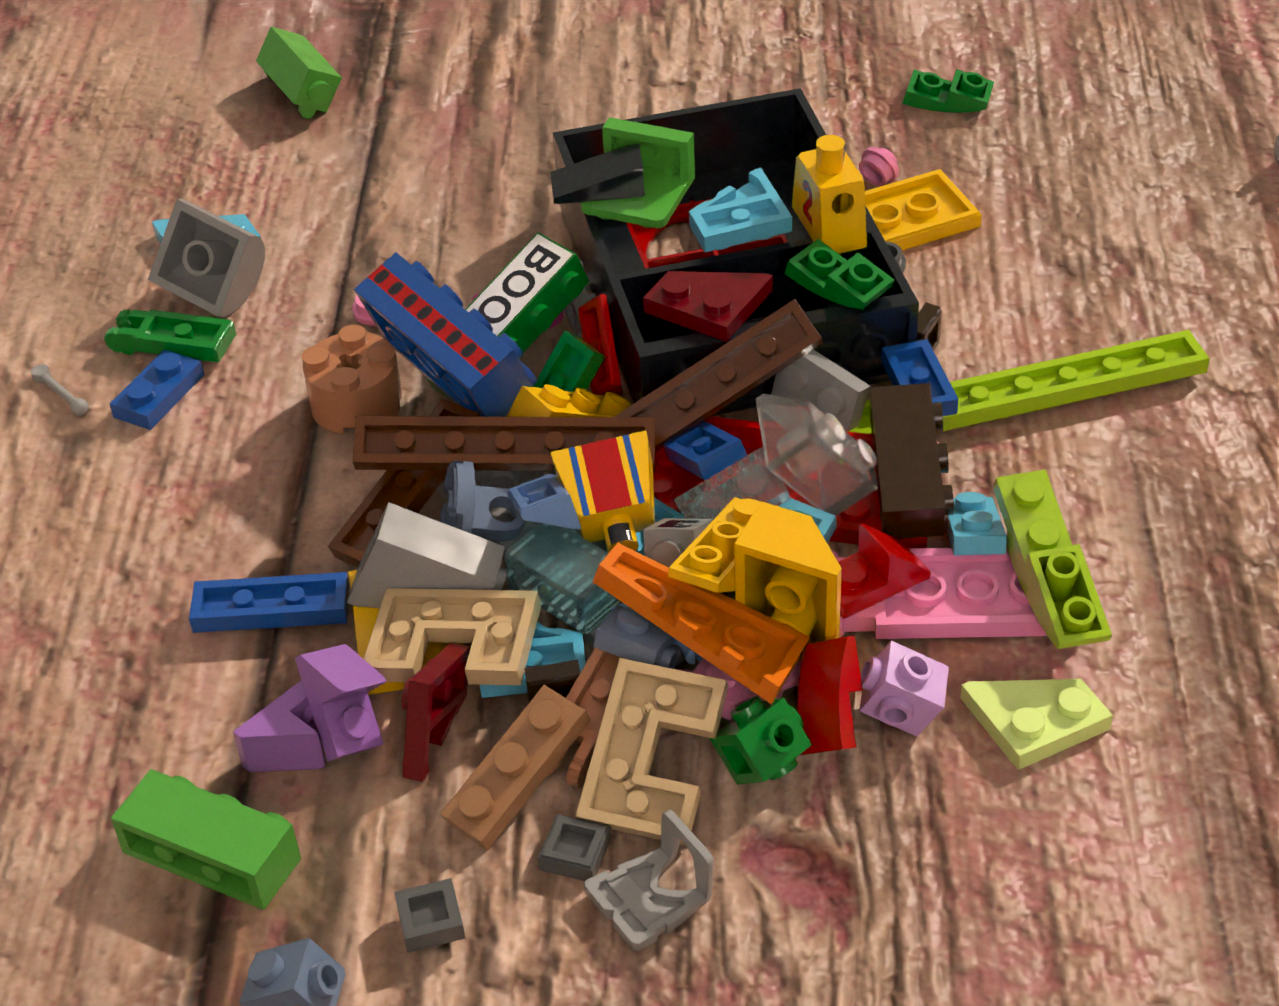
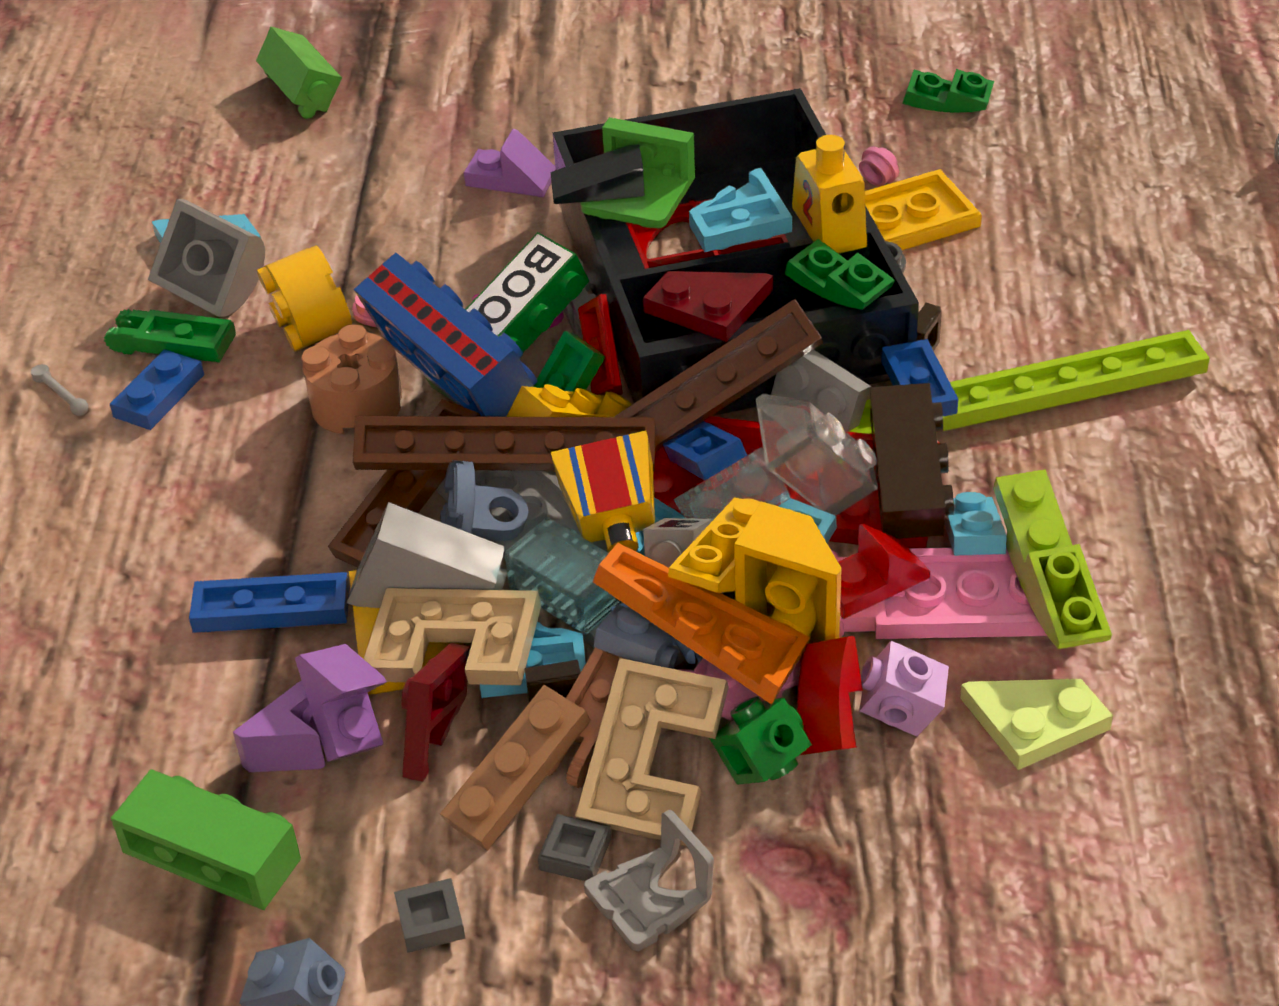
(305, 297): none -> yellow brick
(514, 169): none -> medium lavender slope
(544, 502): medium blue slope -> none

